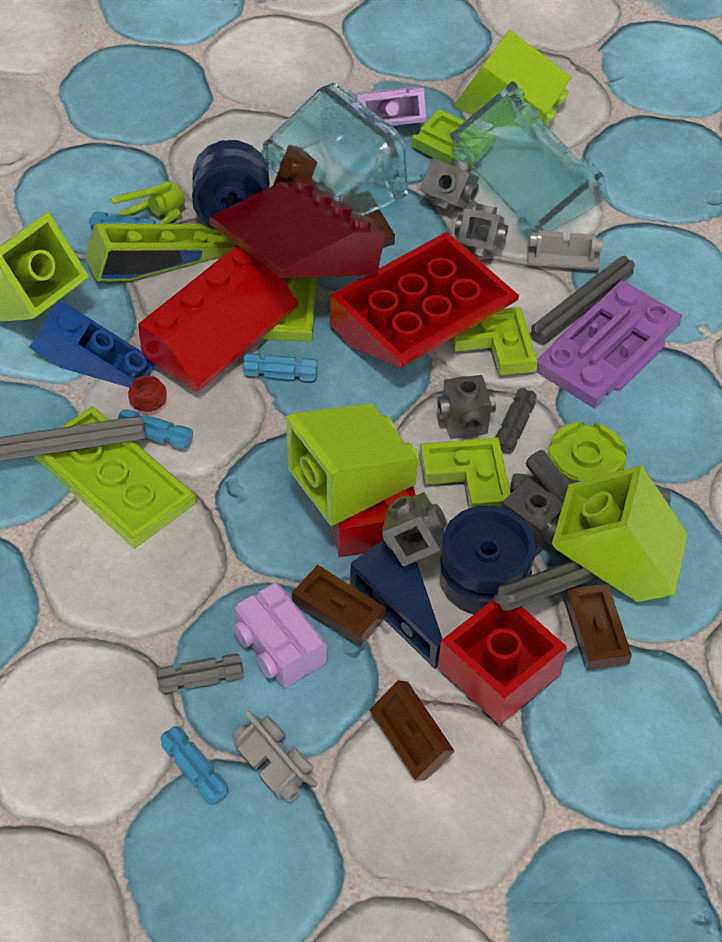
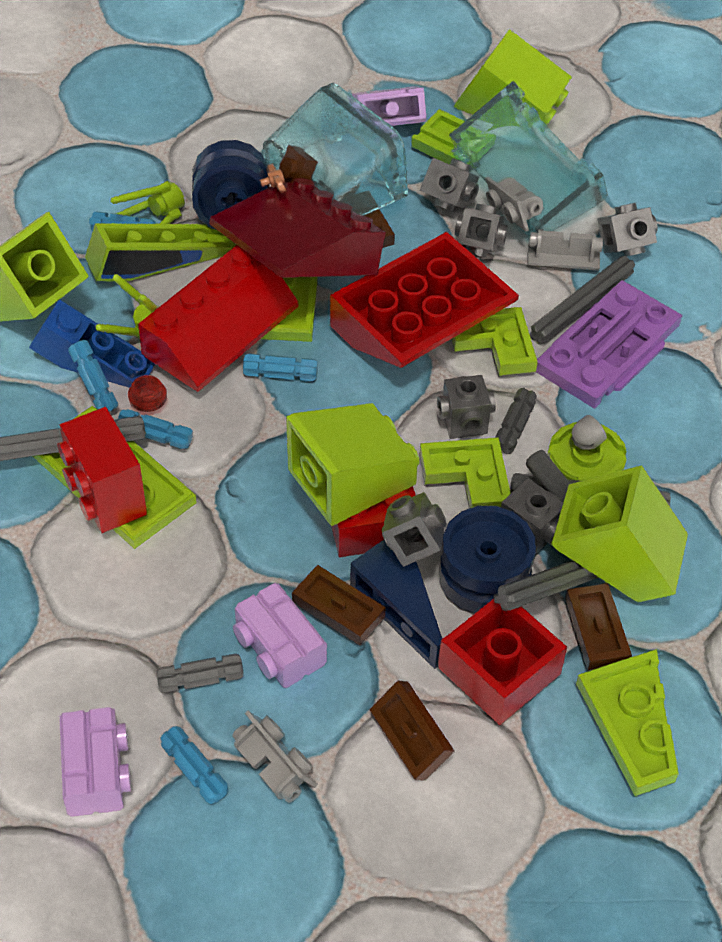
(91, 761): none -> lavender brick
(92, 375): none -> dark azure axle
(102, 470): none -> red brick
(144, 309): none -> lime plant
(275, 178): none -> nougat piece
(513, 201): none -> light grey hinge
(588, 433): none -> light grey hinge
(628, 230): none -> flat silver brick
(633, 720): none -> lime wing

